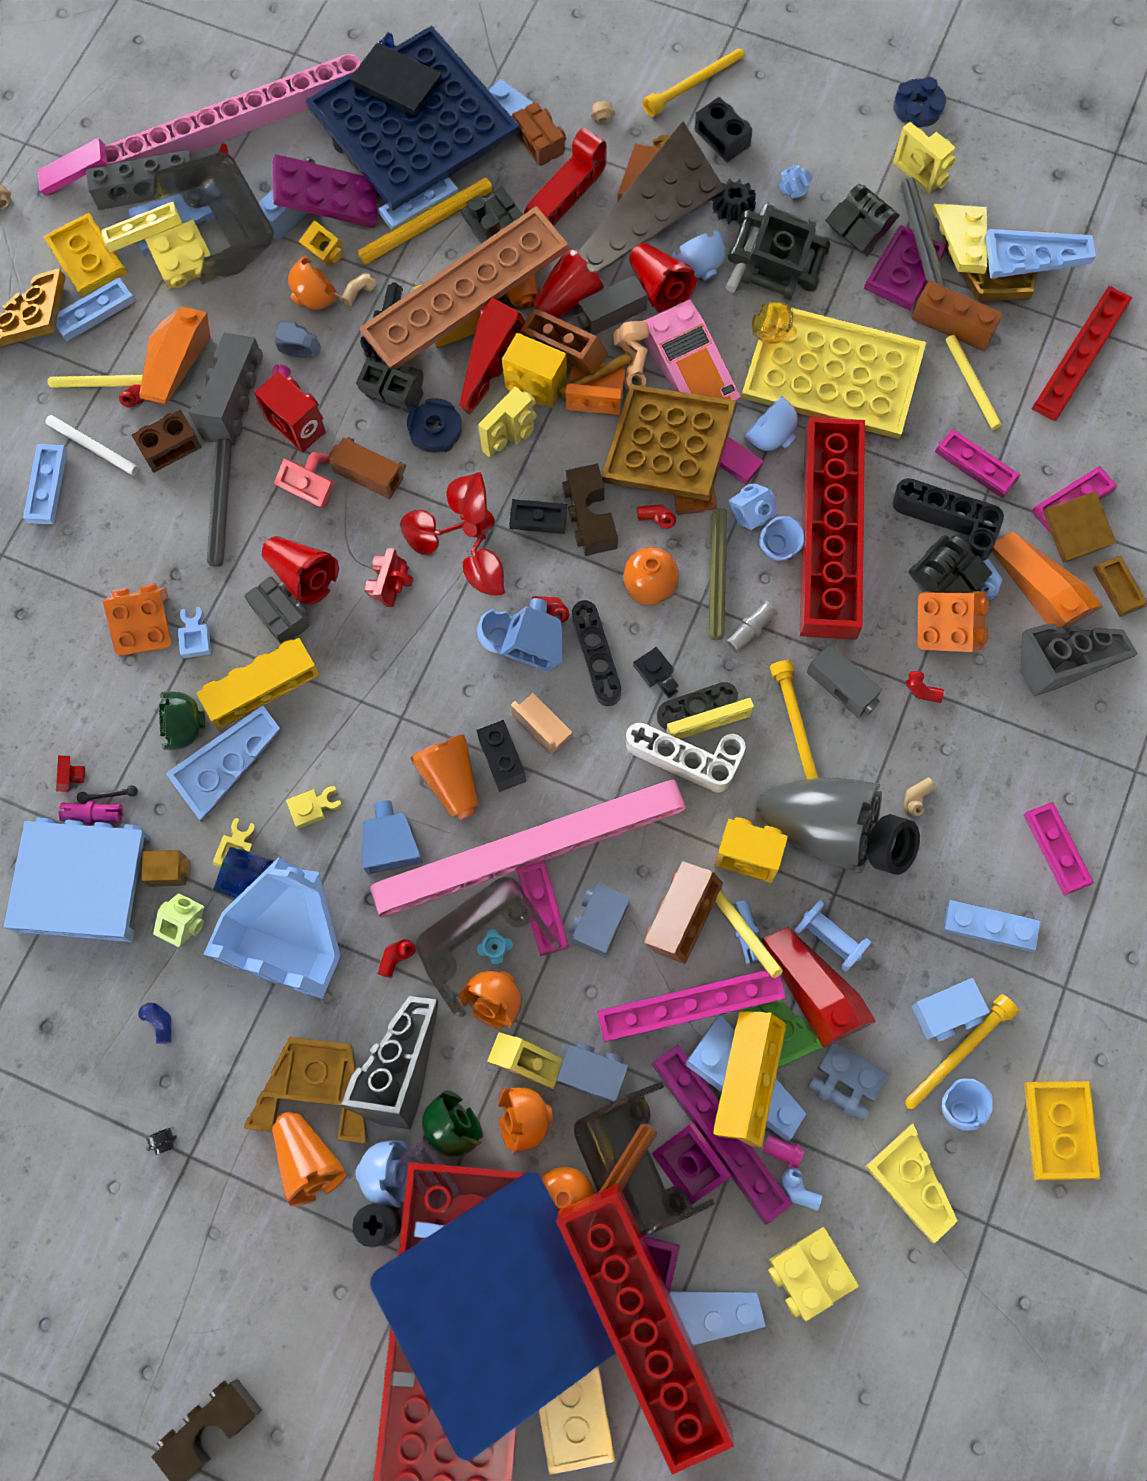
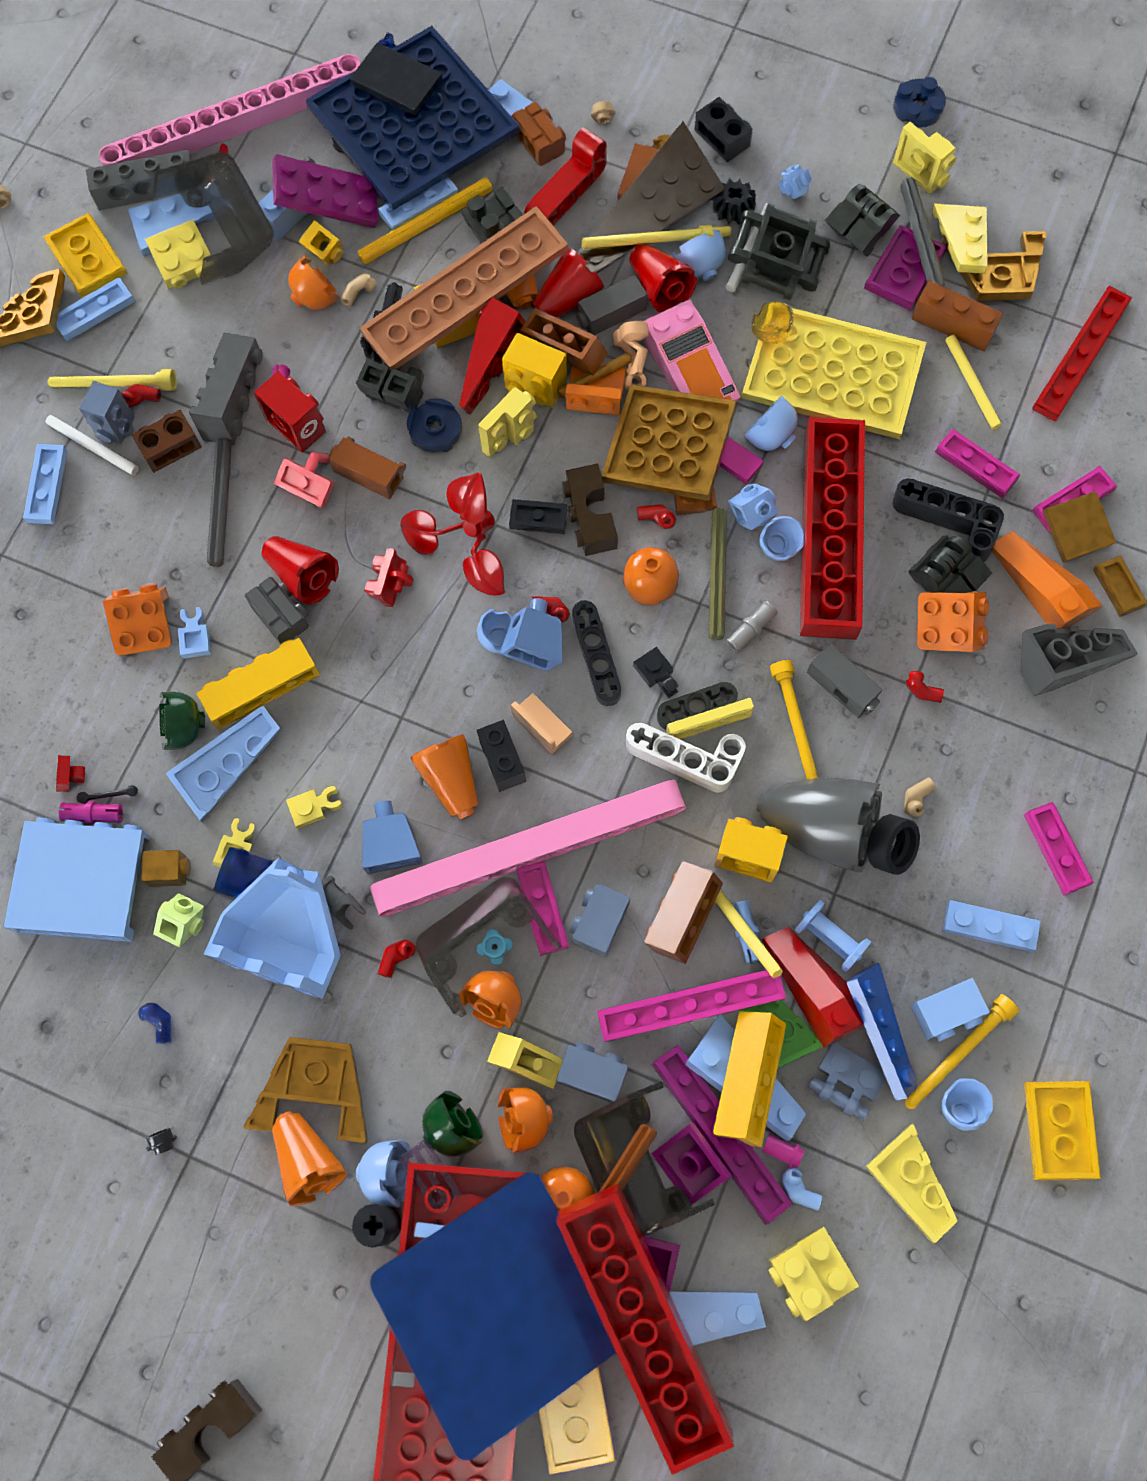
(71, 166): tile -> none
(107, 413): none -> sand blue brick
(141, 227): light yellow tile -> none
(173, 352): orange wedge -> none
(296, 340): sand blue rock -> none
(339, 901): none -> dark grey piece
(394, 1074): dark grey wedge -> none
(652, 237): none -> light yellow bar
(654, 103): yellow piece -> none
(879, 1019): none -> blue wing
(993, 583): light blue arm -> none
(1029, 252): light blue wing -> none

